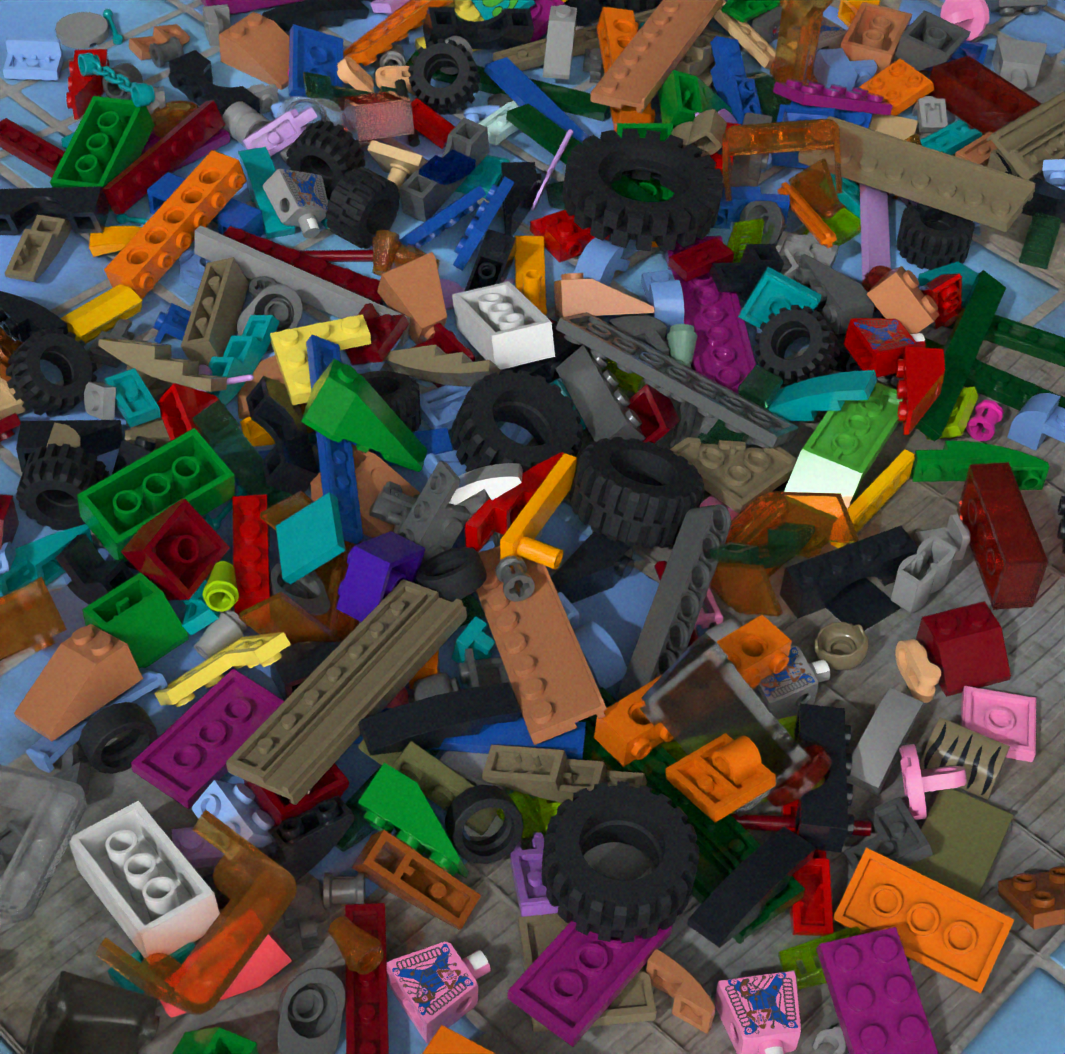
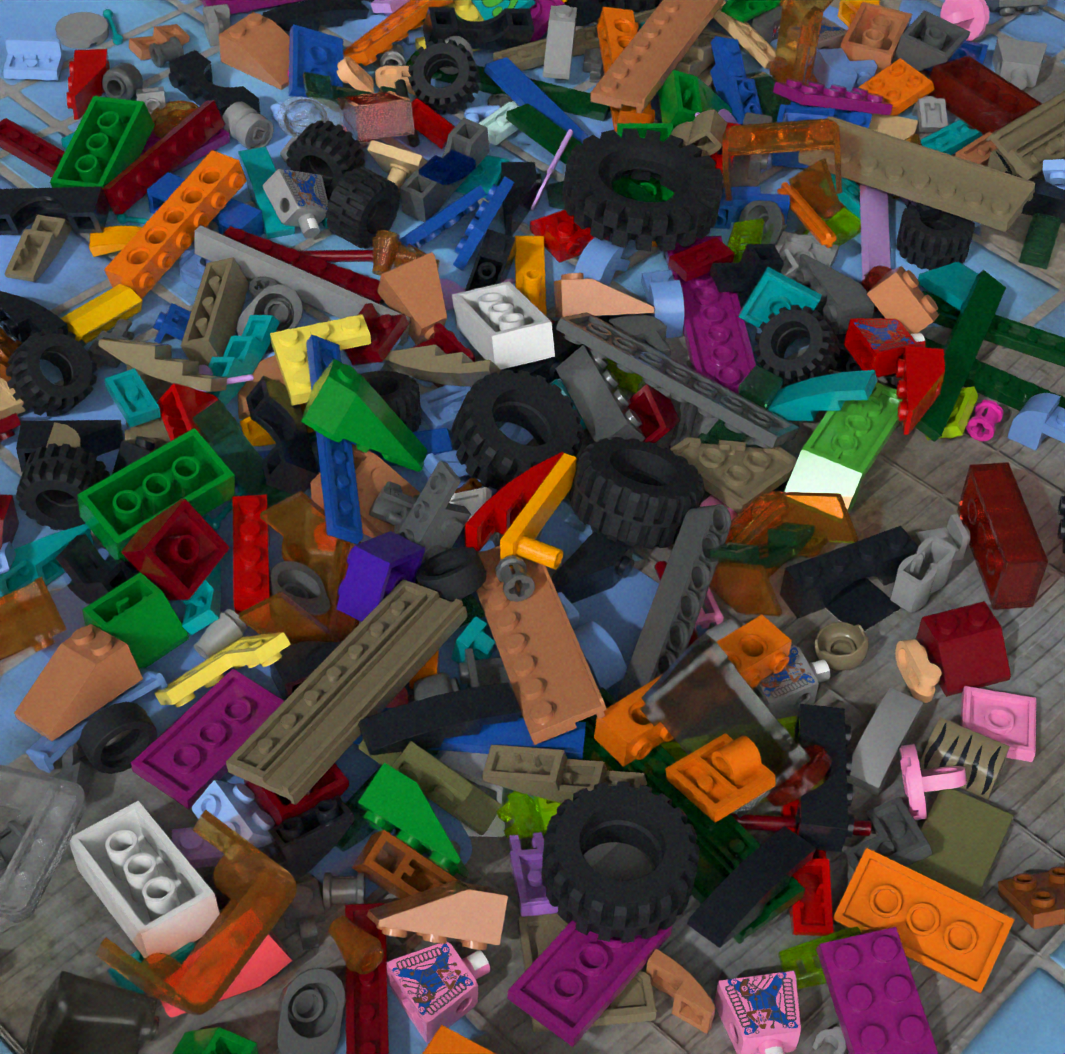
(100, 400): light grey plate -> none
(141, 93): teal piece -> none
(221, 588): lime cone -> none
(267, 96): light grey bracket -> none
(280, 131): lavender hinge -> none
(310, 538): teal tile -> none
(452, 910): none -> nougat slope
(493, 478): white slope -> none
(497, 845): black tyre -> none
(682, 343): sand green cone -> none
(880, 491): yellow tile -> none
(947, 294): red slope -> none
(957, 456): green slope -> none

